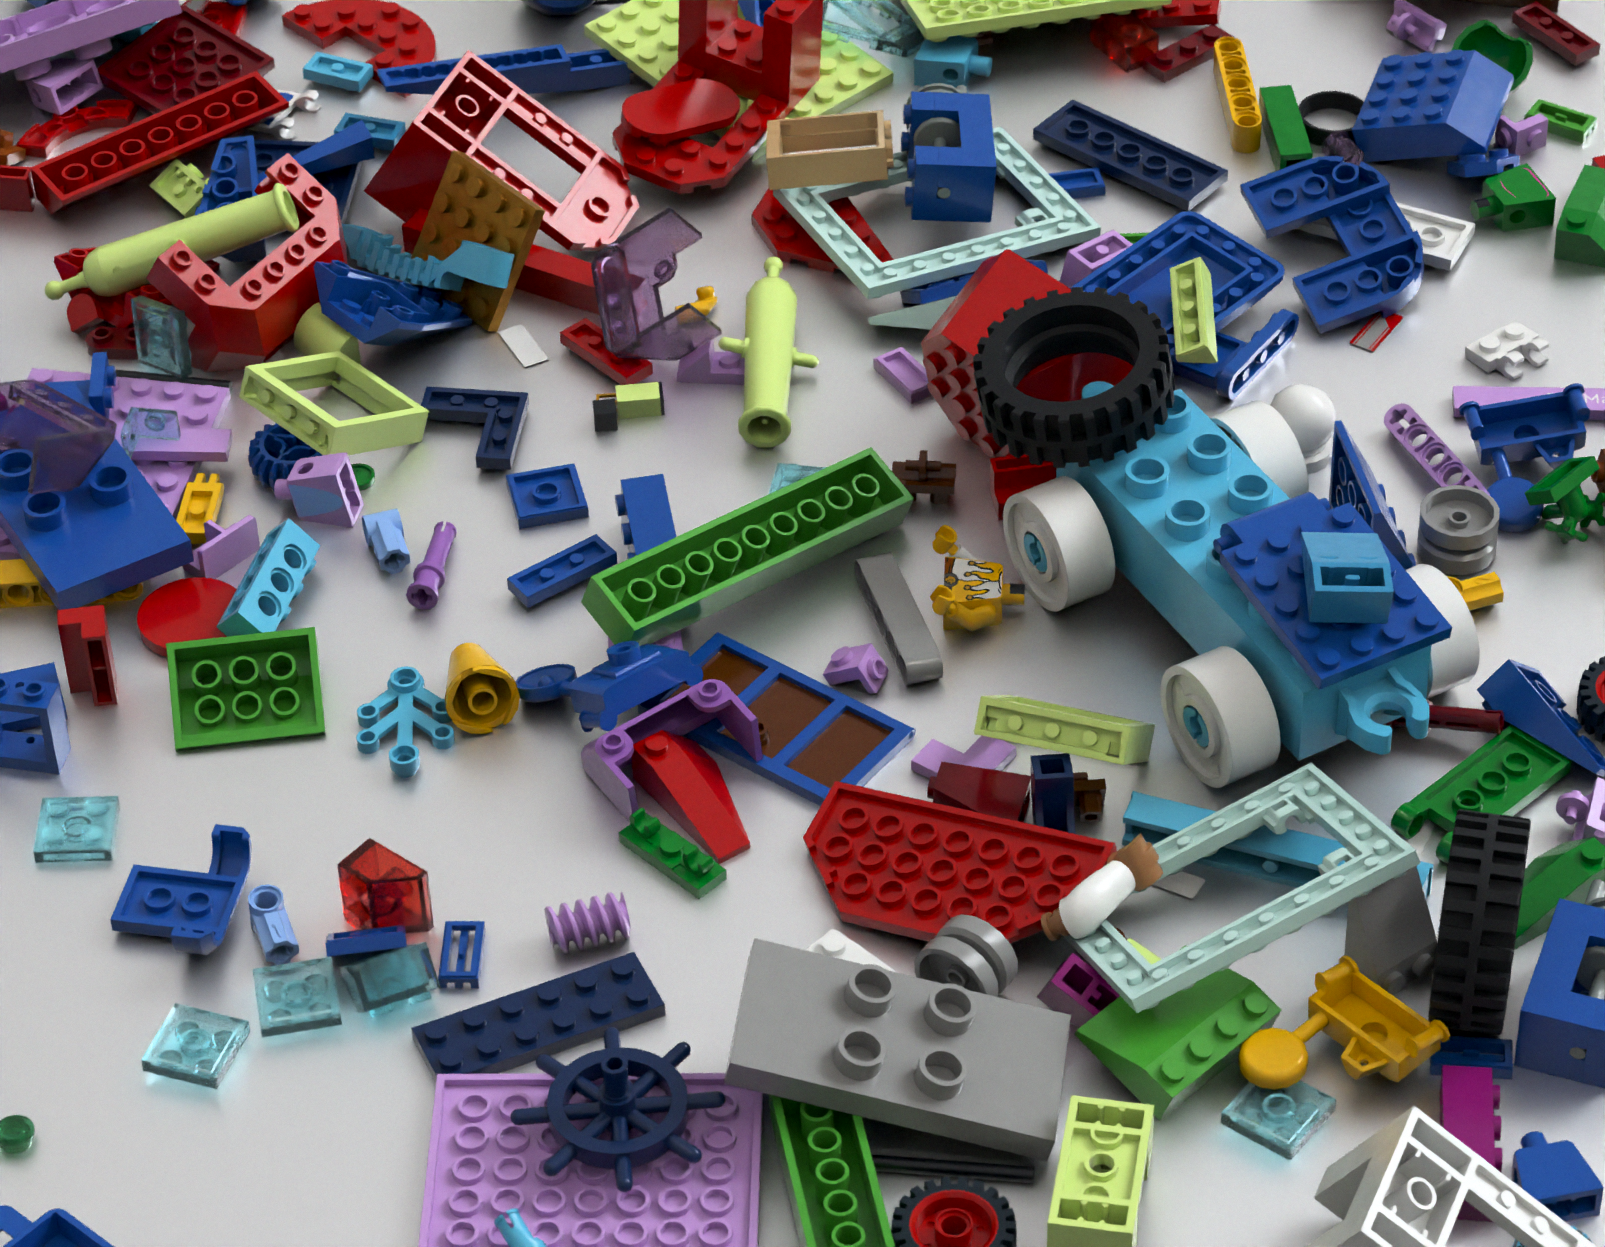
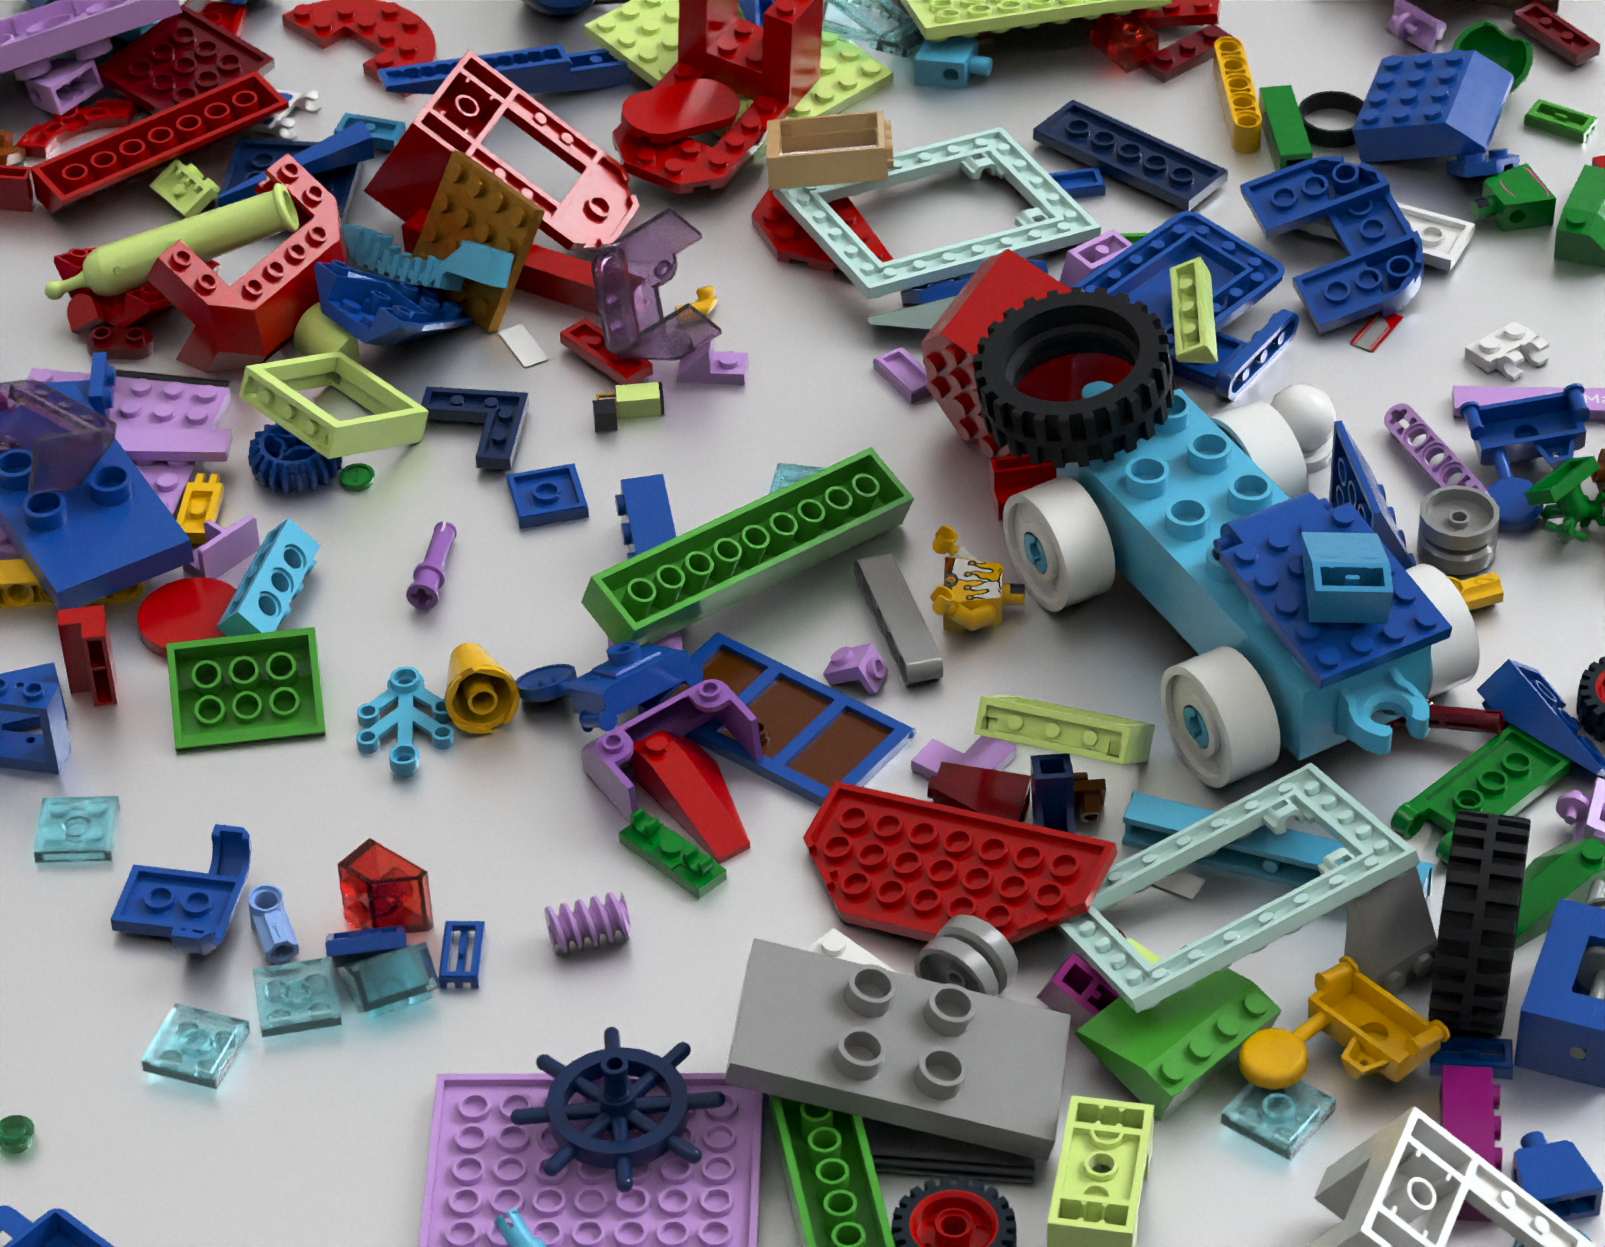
(149, 424): clear light blue bracket -> none
(161, 336): clear light blue plate -> none
(232, 180): blue wedge -> none
(322, 490): lavender torso -> none
(338, 71): medium azure plate -> none
(386, 536): light blue piece -> none
(540, 1019): dark blue plate -> none
(562, 570): blue plate -> none
(768, 358): yellowish green piece -> none
(927, 477): reddish brown hips -> none
(949, 154): blue piece -> none
(1099, 894): white piece -> none
(1341, 145): clear purple bush -> none
(1522, 136): lavender bracket -> none

